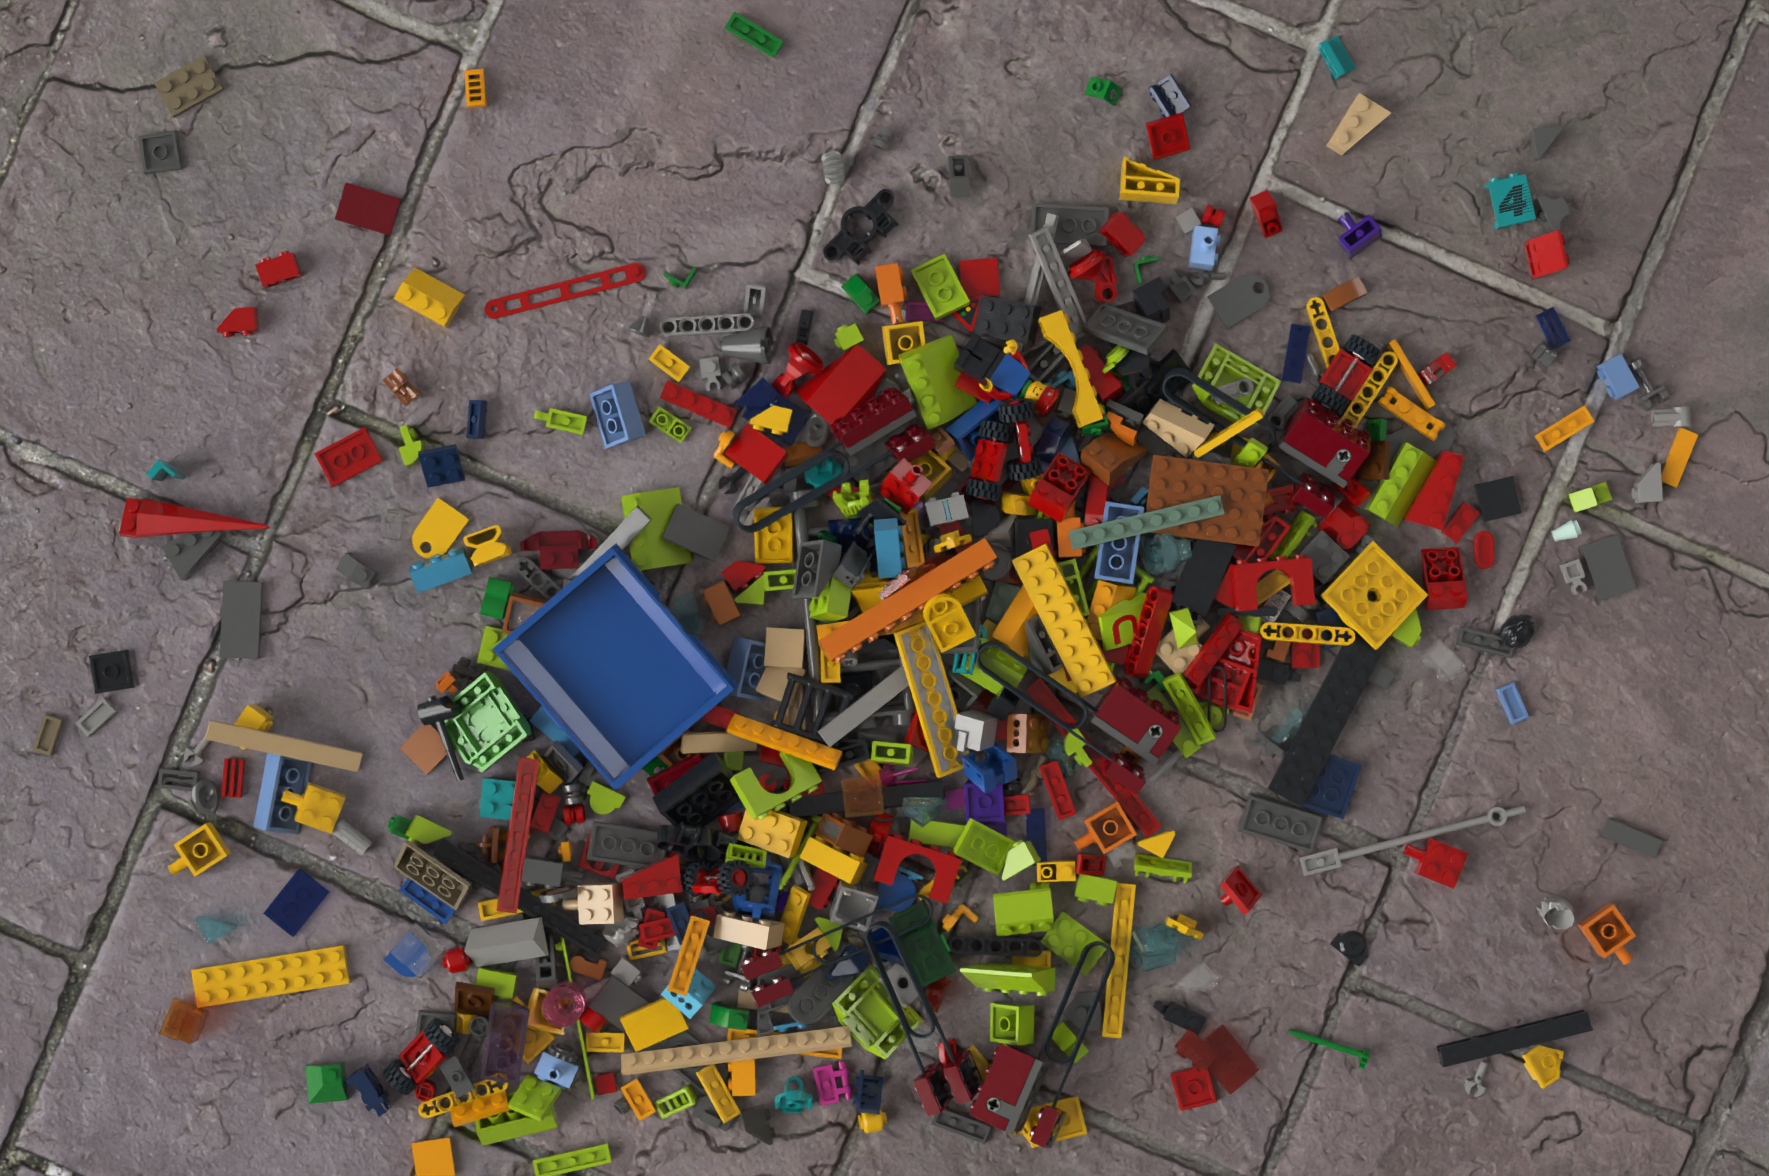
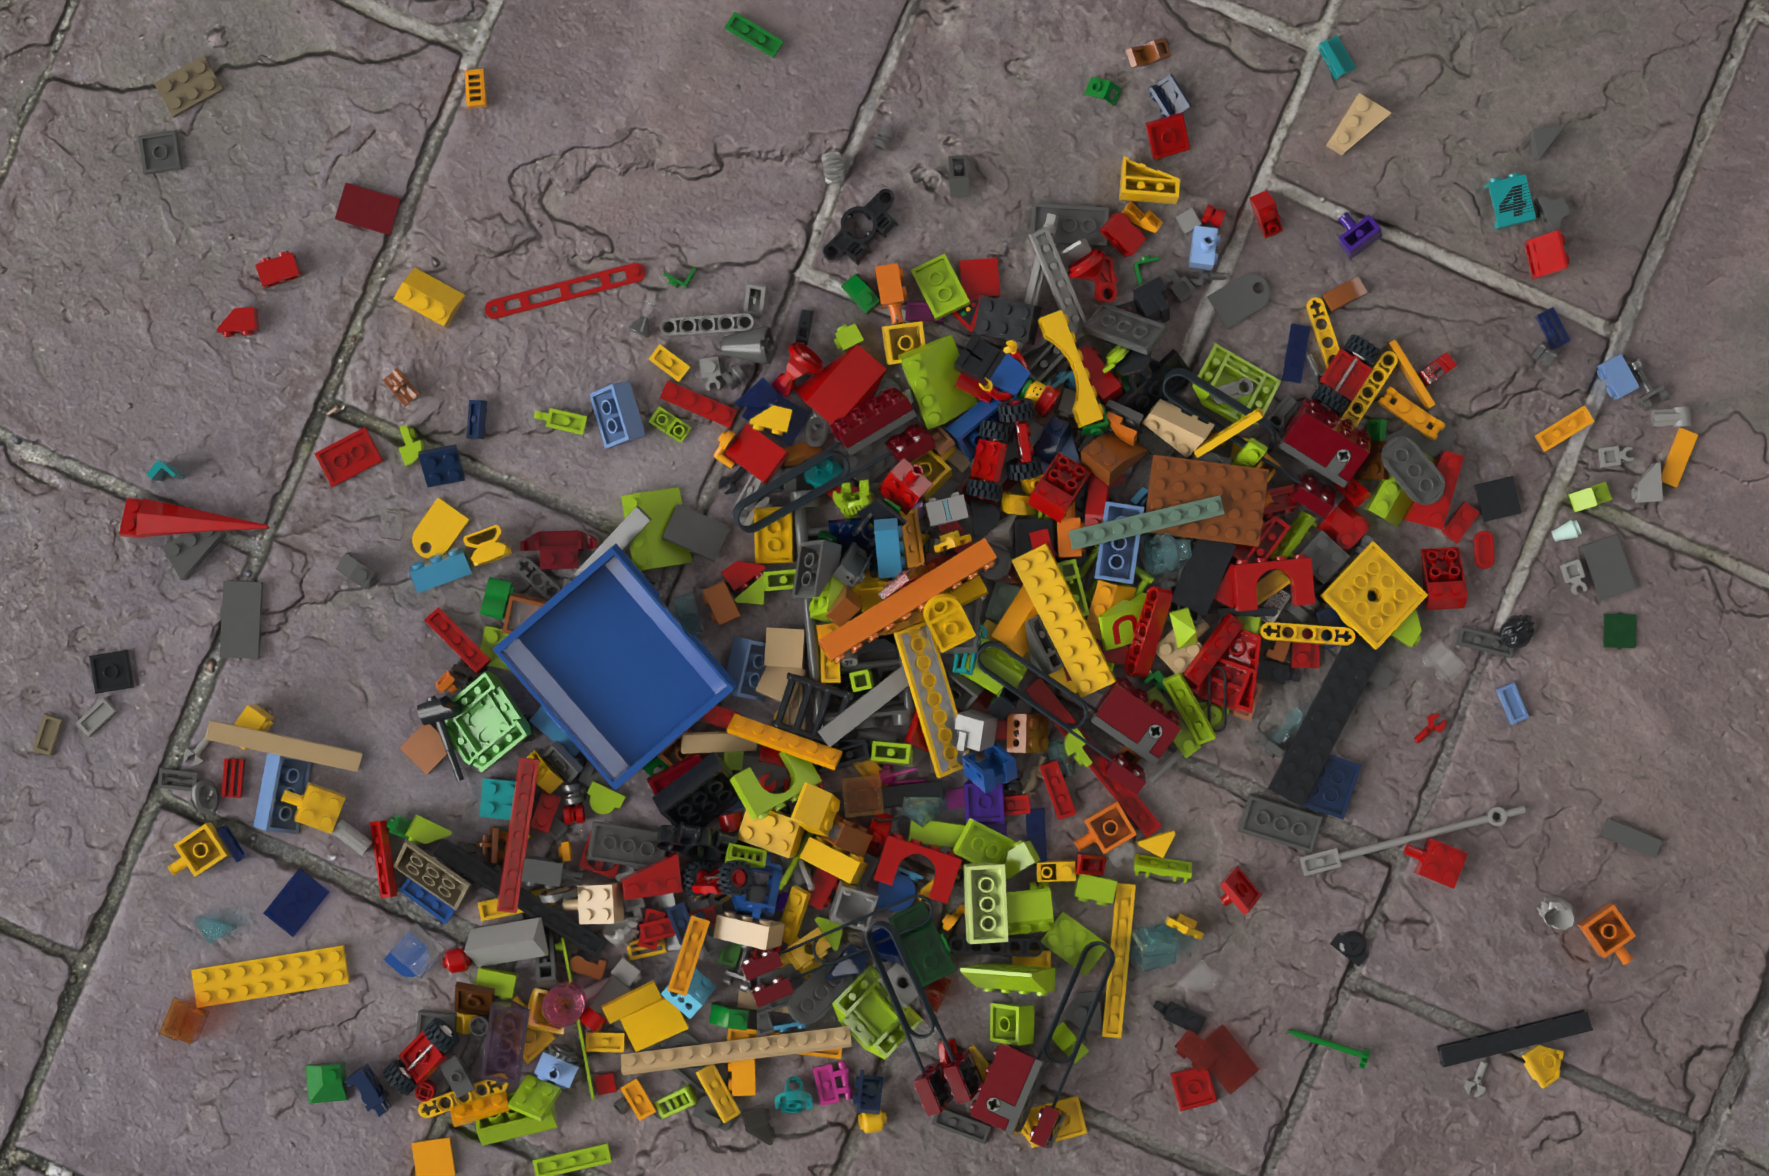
(231, 843): none -> clear blue tile
(383, 859): none -> red plate
(457, 640): none -> red plate
(631, 1001): none -> yellow tile
(815, 810): none -> yellow slope
(844, 607): none -> dark orange slope
(861, 680): none -> lime brick
(985, 903): none -> yellowish green slope
(1147, 221): none -> light orange slope
(1148, 53): none -> dark orange slope
(1413, 470): none -> dark grey tile
(1429, 728): none -> red bar
(1612, 456): none -> light grey plate
(1619, 631): none -> dark green piece

